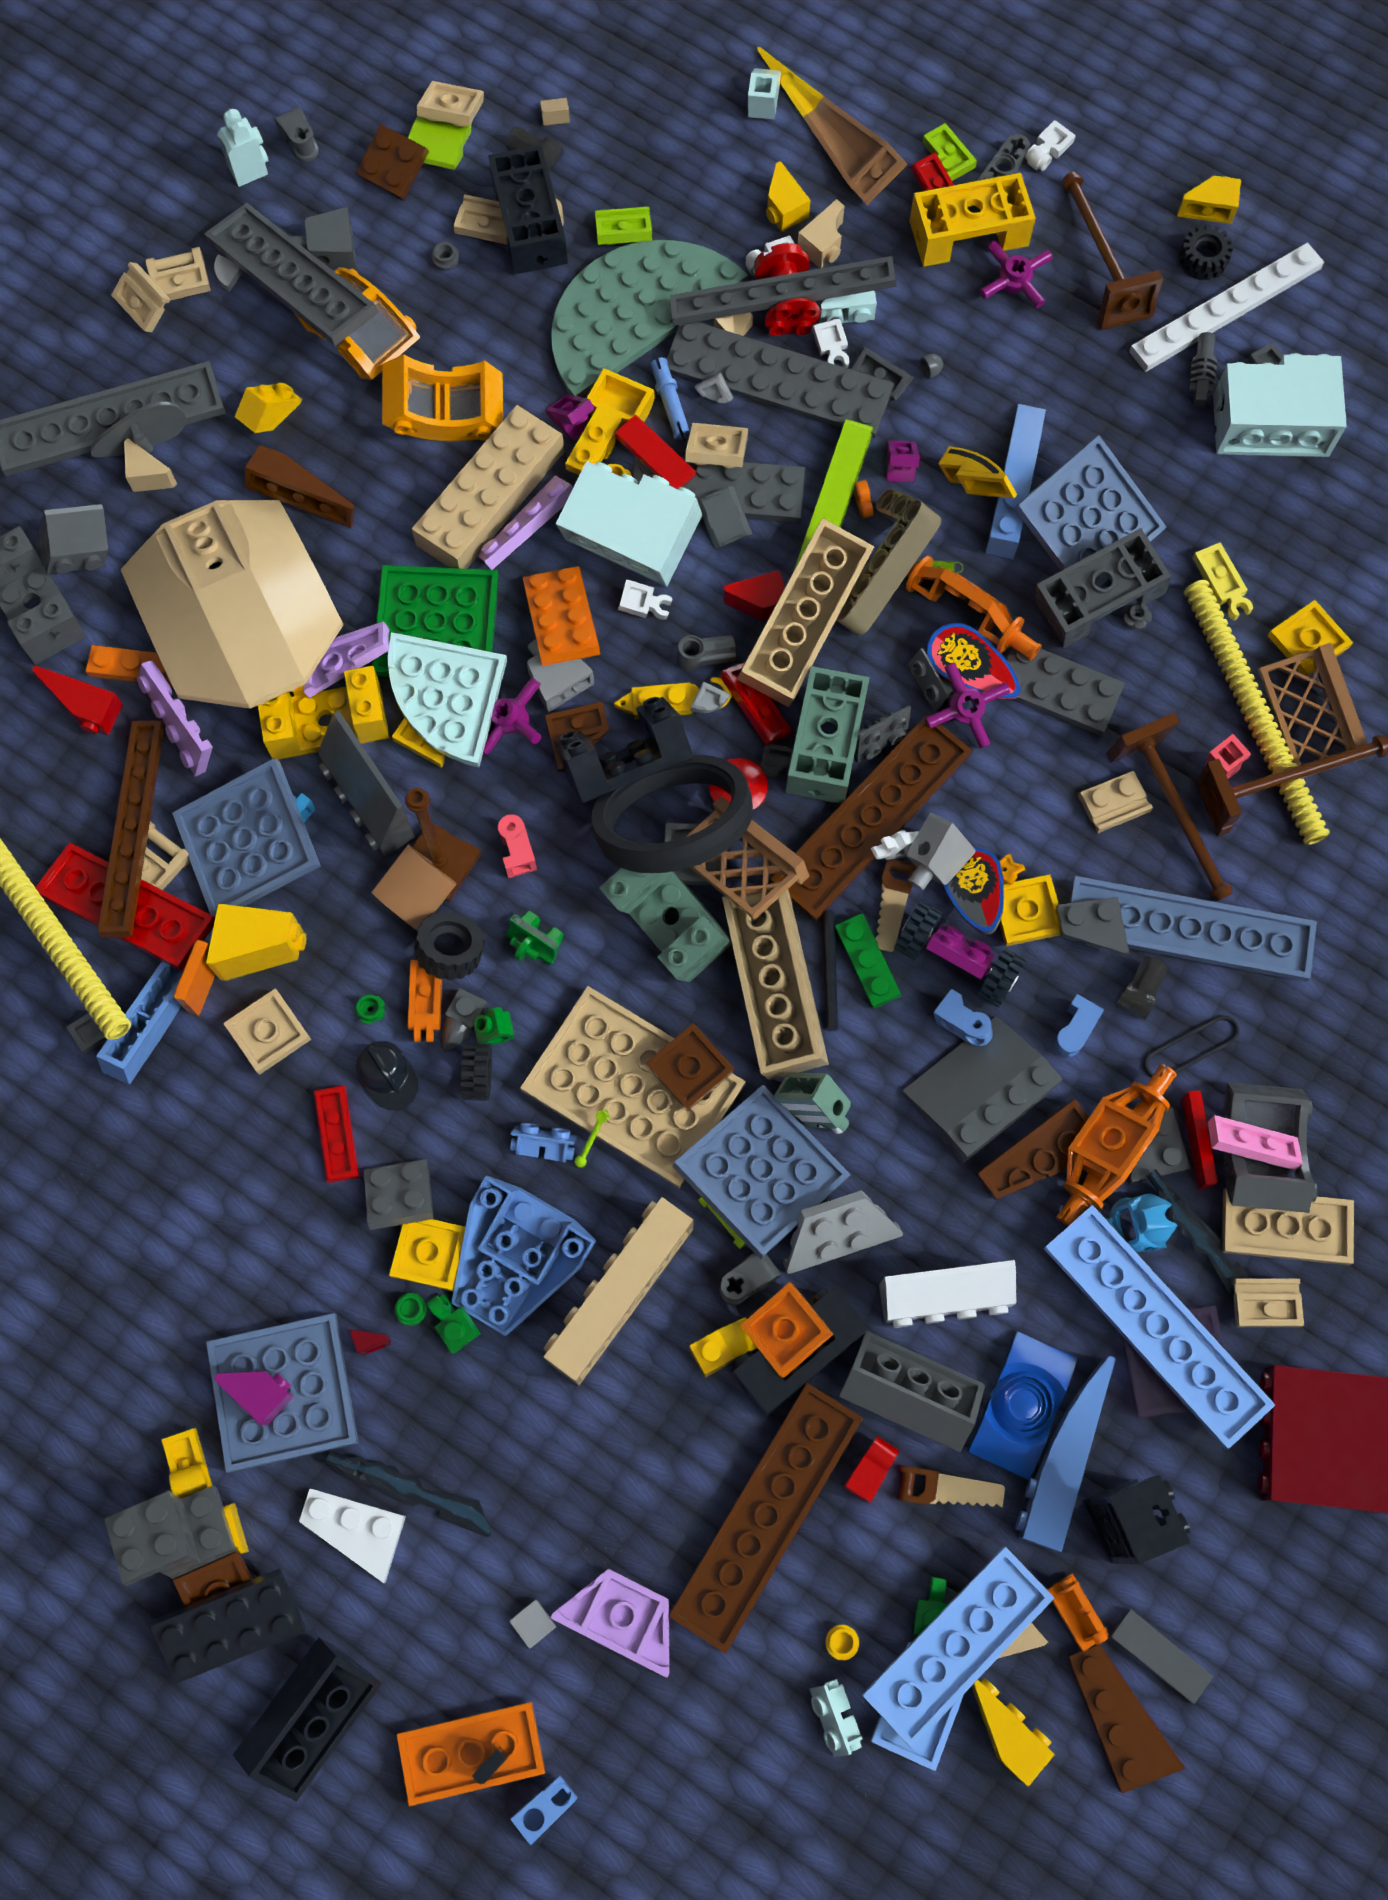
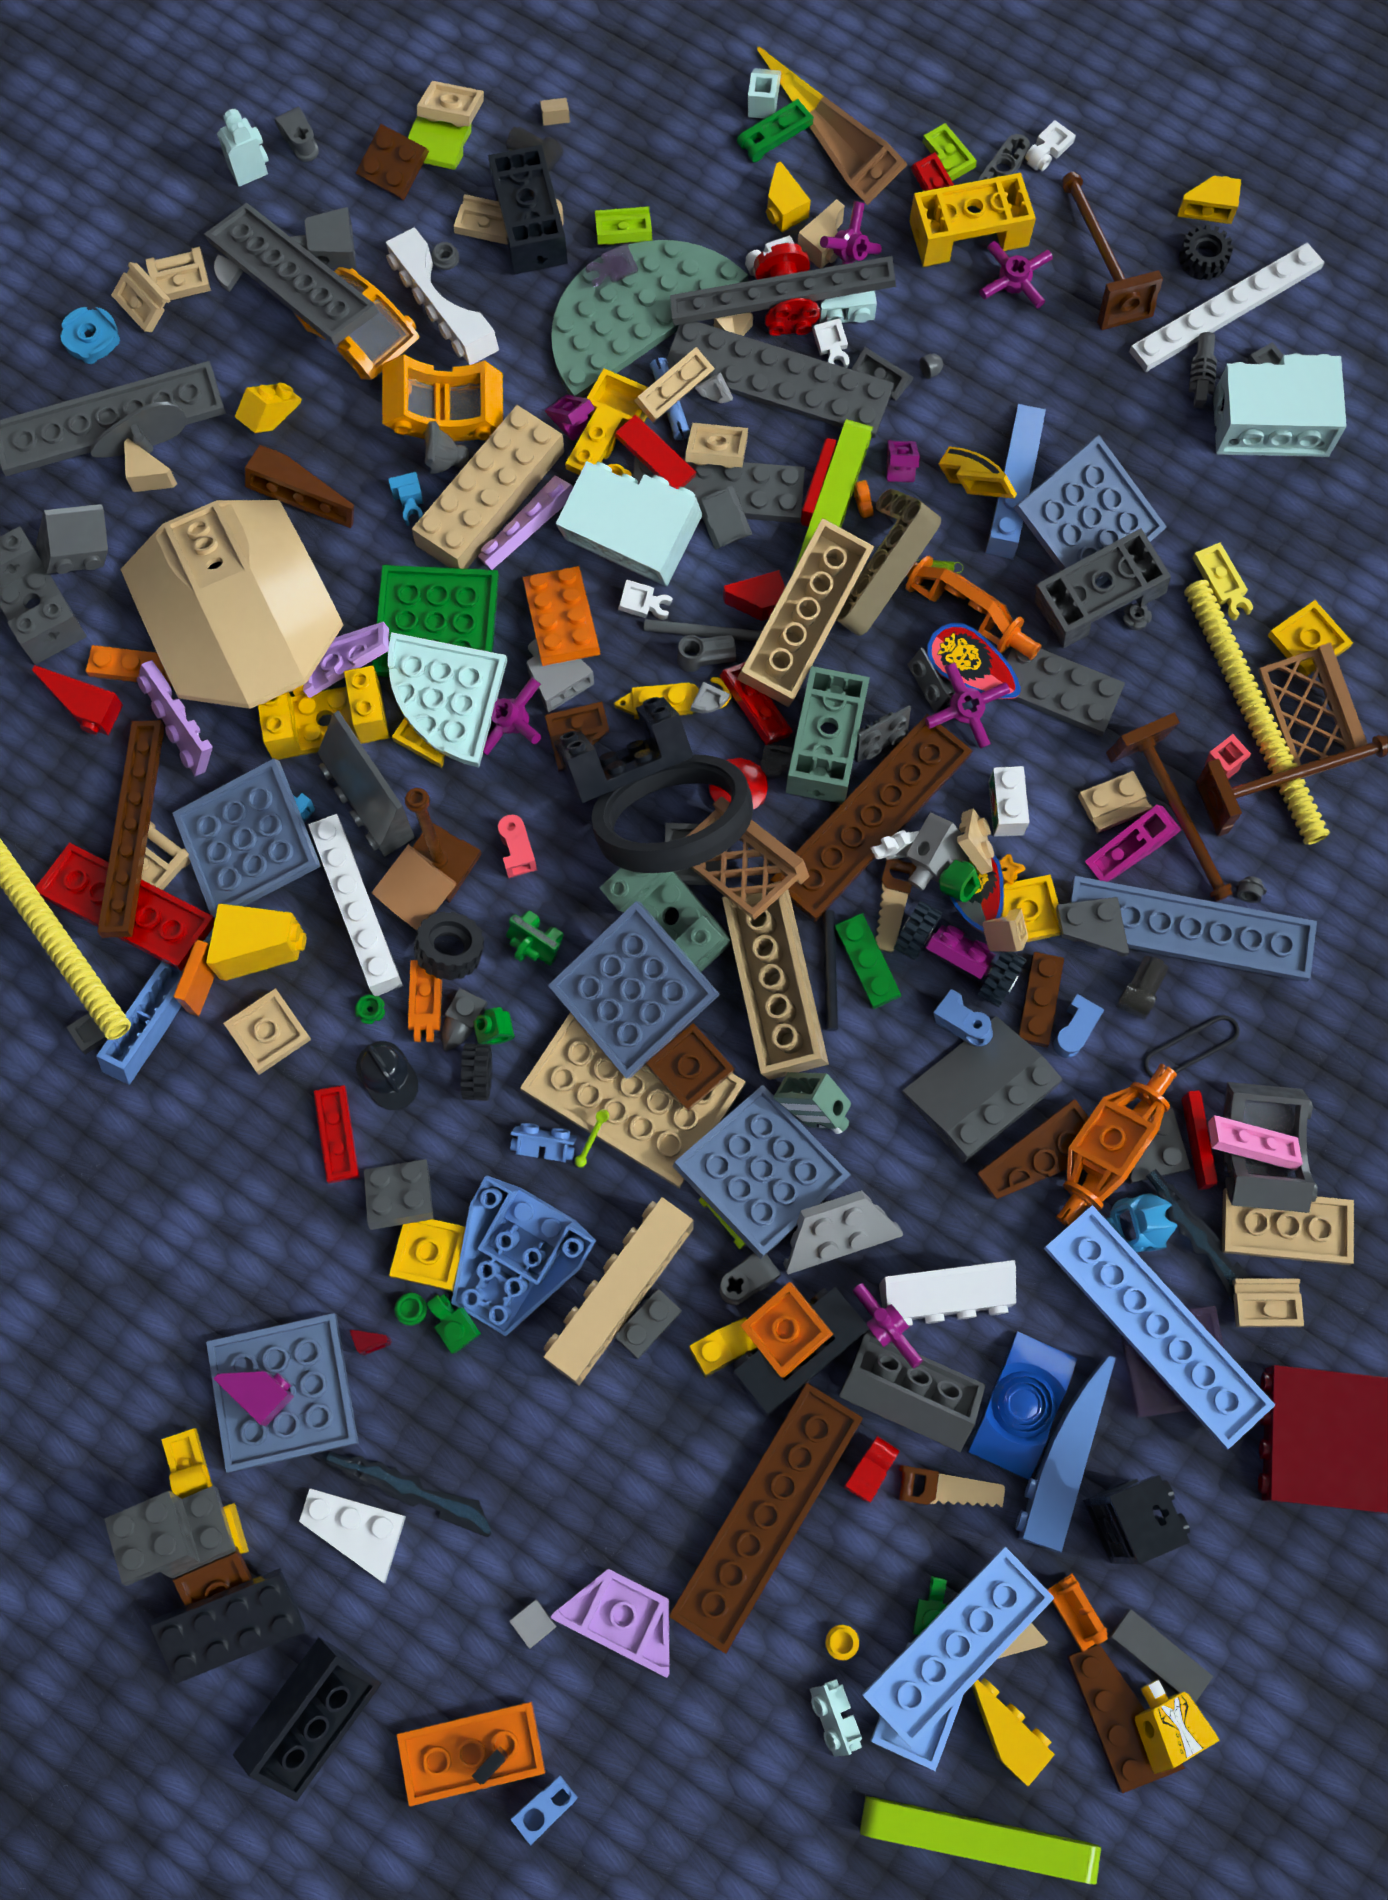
(94, 347): none -> dark azure plate
(355, 905): none -> white arch
(408, 491): none -> dark azure piece
(442, 451): none -> dark grey hair
(466, 329): none -> white arch
(616, 264): none -> clear purple plate
(633, 989): none -> sand blue plate
(648, 1324): none -> dark grey plate
(674, 384): none -> tan plate
(700, 630): none -> dark grey bar
(775, 130): none -> green plate
(818, 480): none -> red tile
(851, 244): none -> magenta bar
(887, 1325): none -> magenta bar
(959, 881): none -> green plate
(975, 840): none -> tan wing
(980, 1840): none -> lime beam
(1006, 932): none -> tan slope
(1008, 801): none -> white brick
(1041, 999): none -> reddish brown plate
(1133, 844): none -> dark pink slope
(1172, 1728): none -> yellow torso
(1250, 889): none -> dark grey plate

